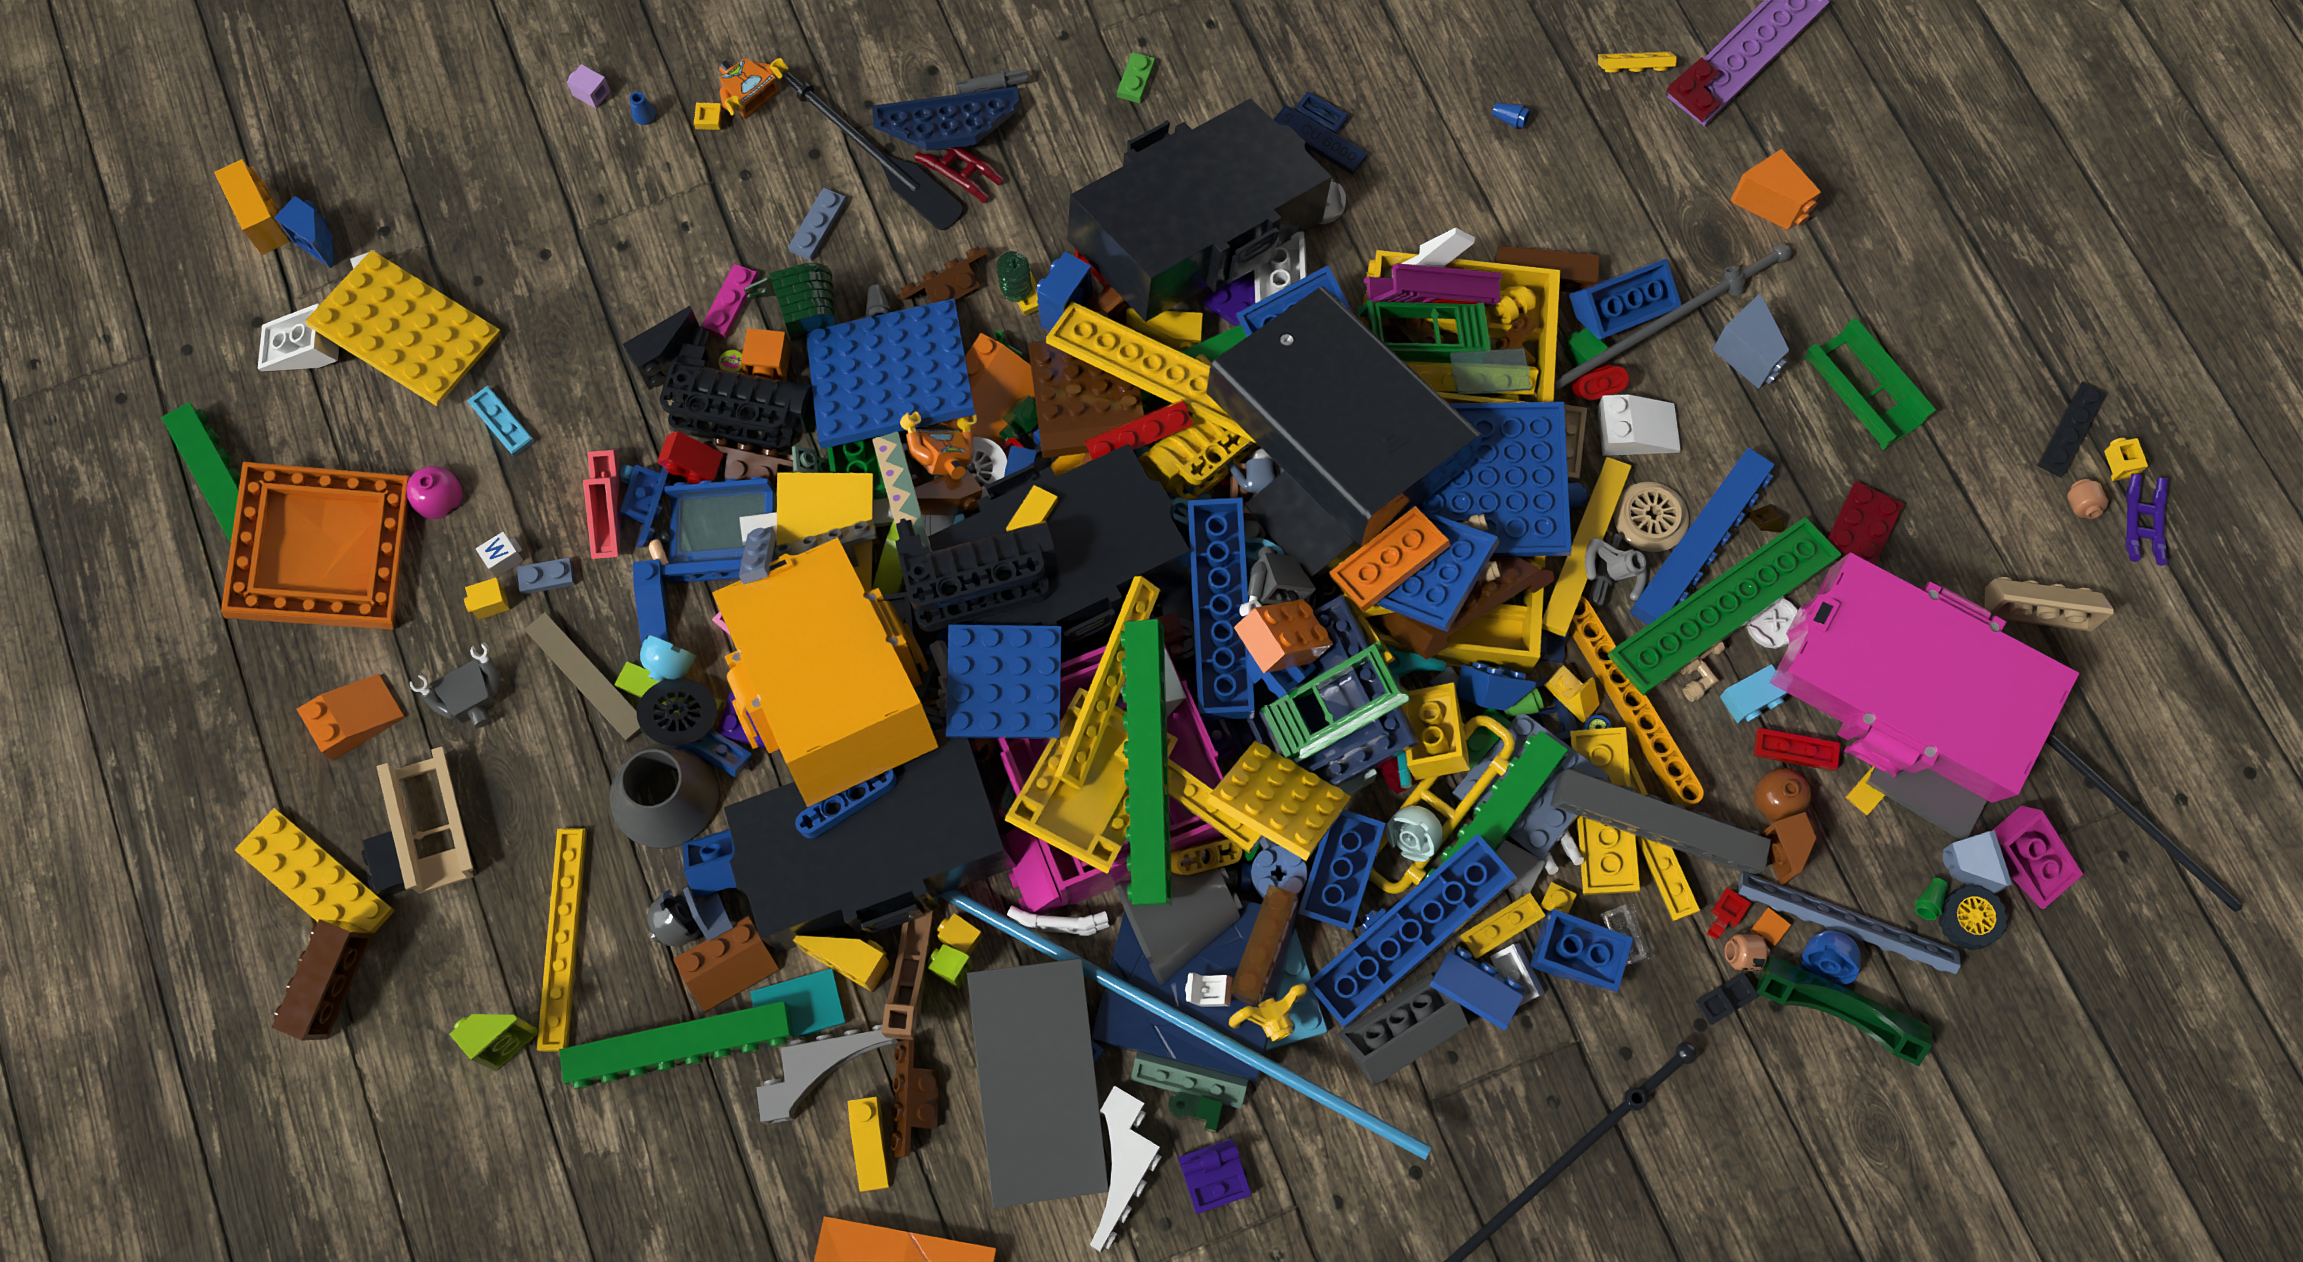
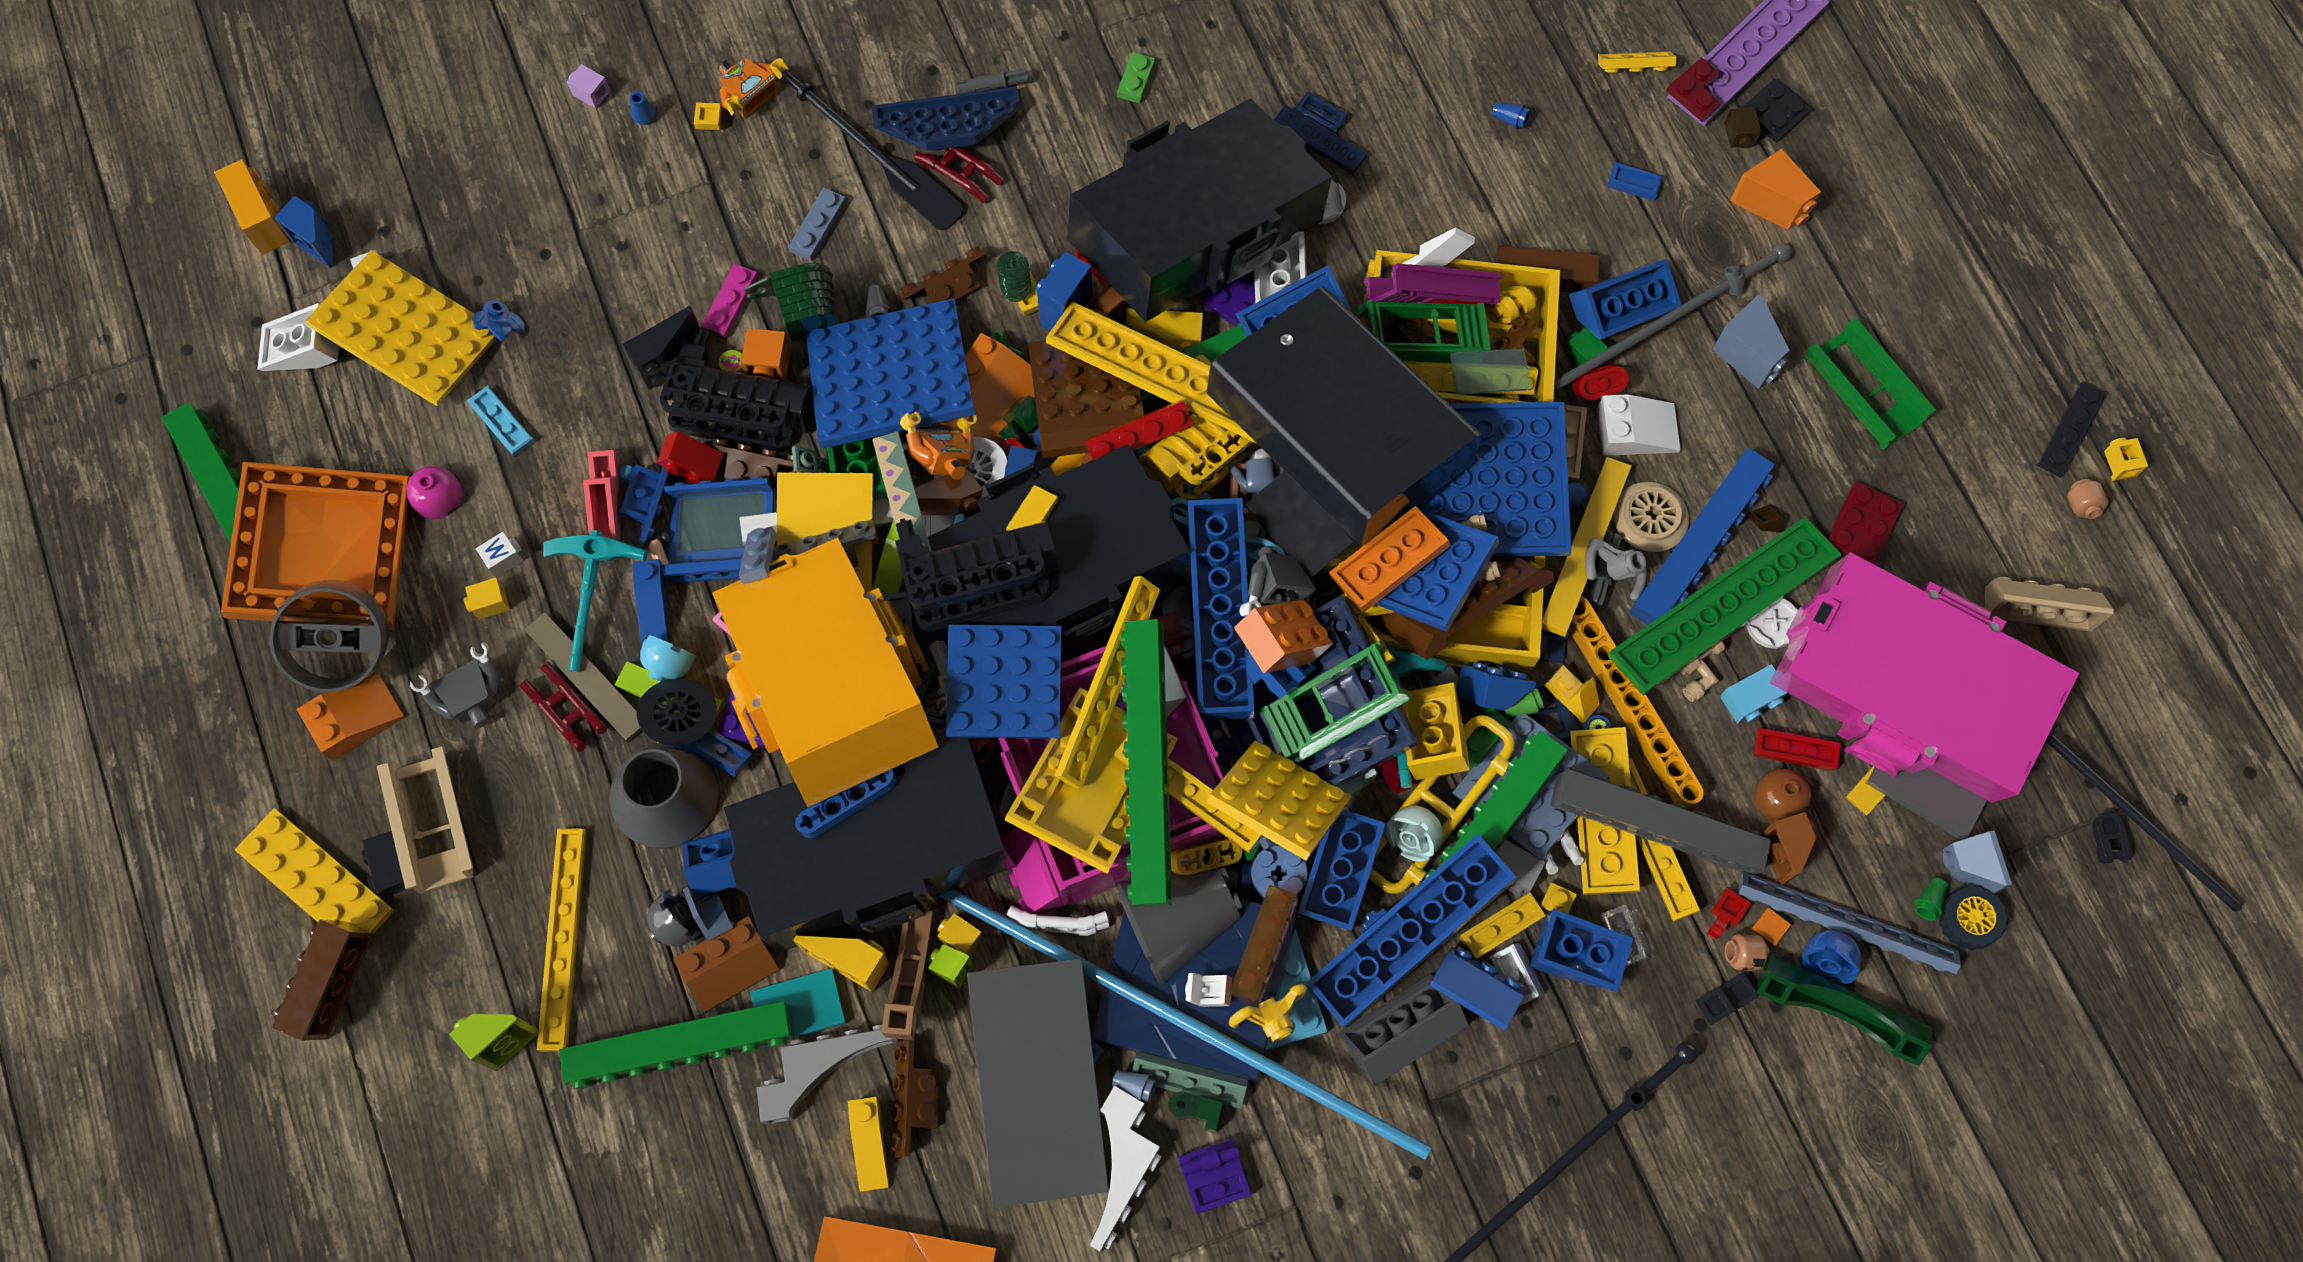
(310, 637): none -> dark grey cylinder
(498, 320): none -> blue plate
(545, 576): sand blue plate -> none
(565, 691): none -> dark red piece
(593, 549): none -> teal piece
(1135, 1084): none -> sand blue cone
(1634, 181): none -> blue tile
(1742, 127): none -> dark brown brick
(1777, 110): none -> black plate
(2036, 855): dark pink slope -> none
(2109, 828): none -> black plate
(2157, 509): dark purple piece -> none

